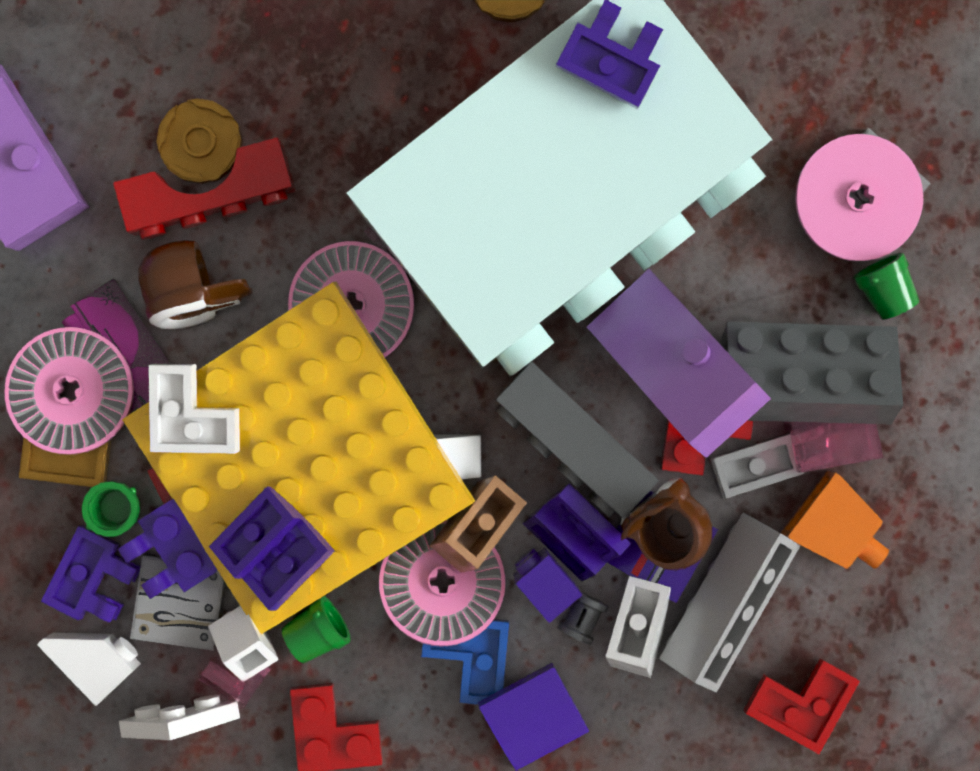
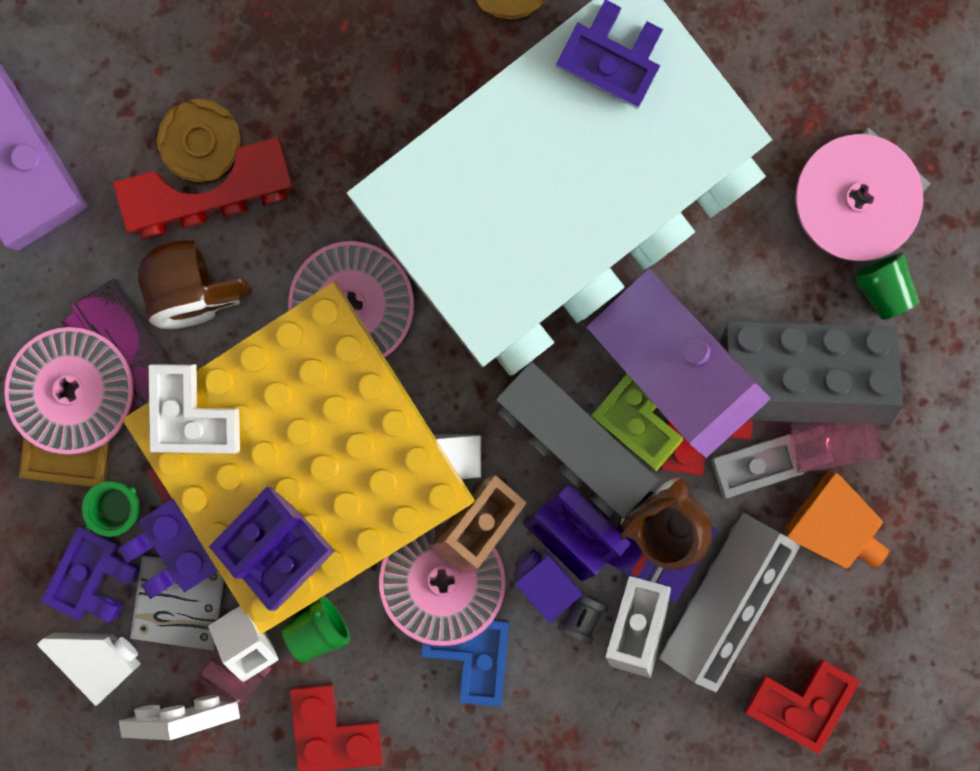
(533, 716): dark purple slope -> none
(630, 418): none -> lime plate

